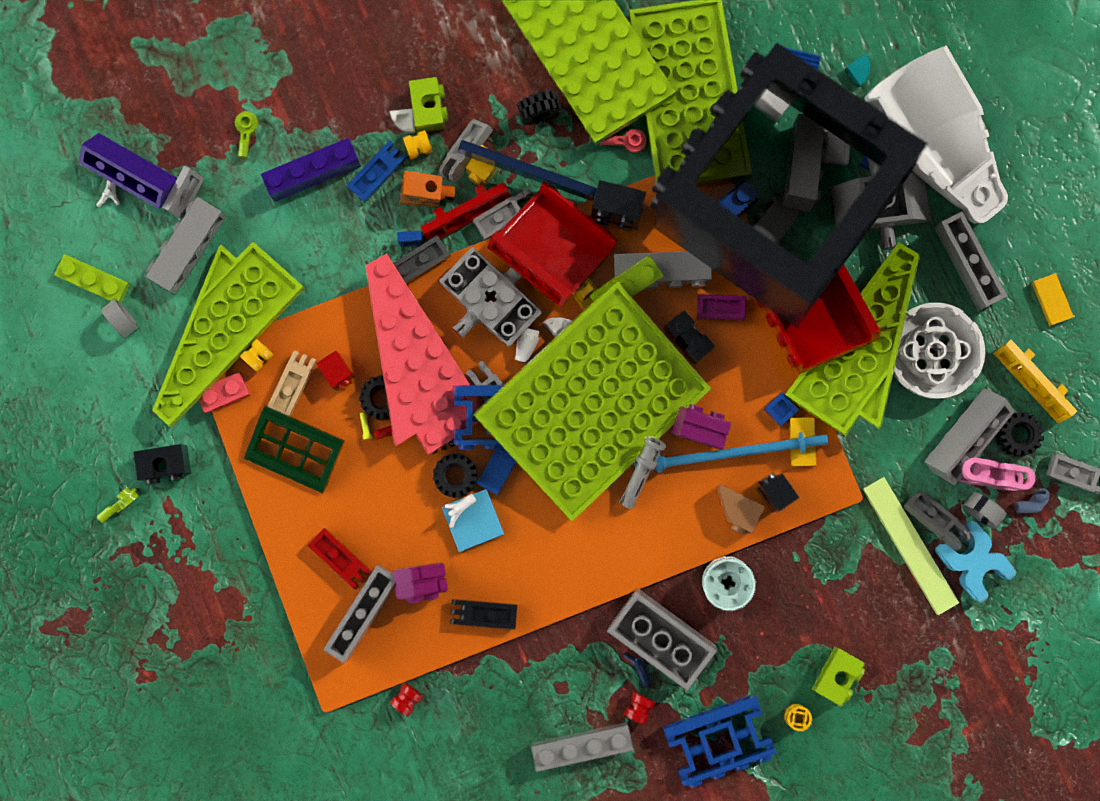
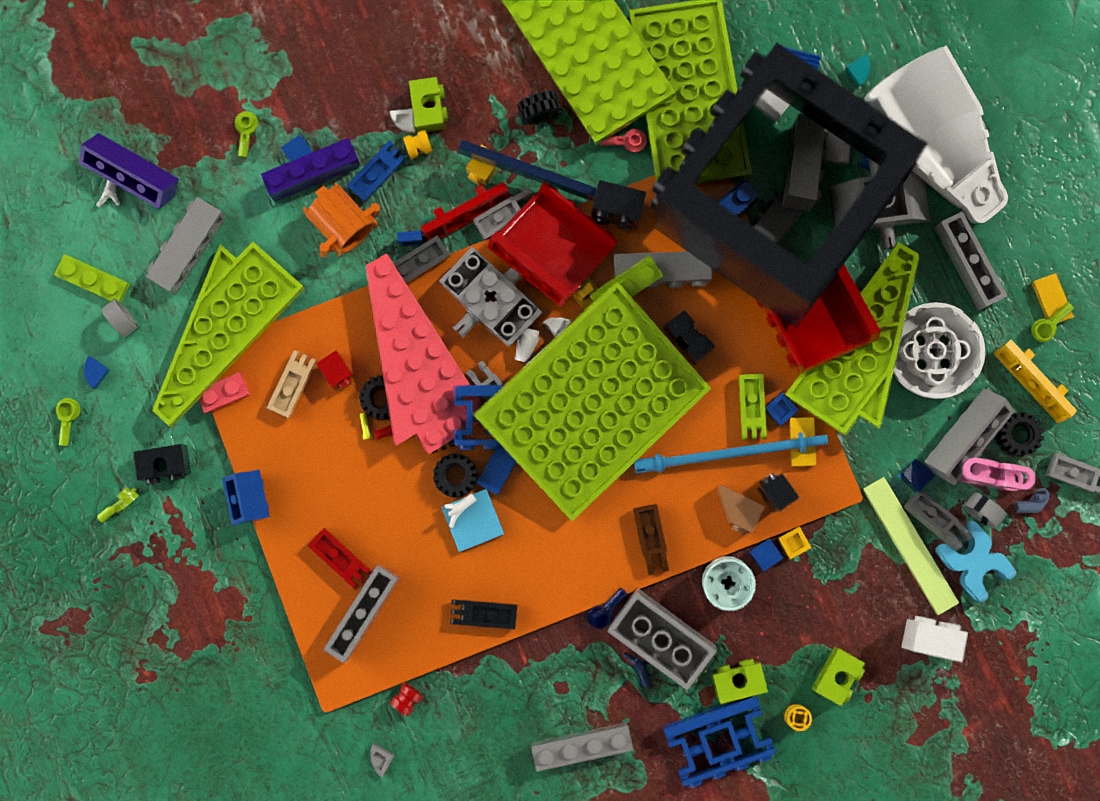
(67, 411): none -> lime plate
(94, 372): none -> blue tile
(183, 192): light grey tile -> none
(245, 497): none -> blue brick
(257, 355): yellow wheel -> none
(296, 148): none -> blue tile
(302, 429): dark green piece -> none
(340, 220): none -> orange container
(380, 759): none -> light grey tile
(415, 193): orange torso -> none
(419, 582): magenta brick -> none
(455, 163): light grey hinge -> none
(600, 615): none -> clear blue plate
(639, 708): red wheel -> none
(645, 463): light grey pin -> none
(651, 535): none -> reddish brown hinge
(700, 427): magenta brick -> none
(721, 307): magenta plate -> none
(752, 405): none -> lime hinge
(753, 683): none -> lime brick
(765, 554): none -> blue tile
(794, 542): none -> yellow plate
(916, 475): none -> clear blue slope
(941, 641): none -> white brick
(1045, 329): none -> lime plate

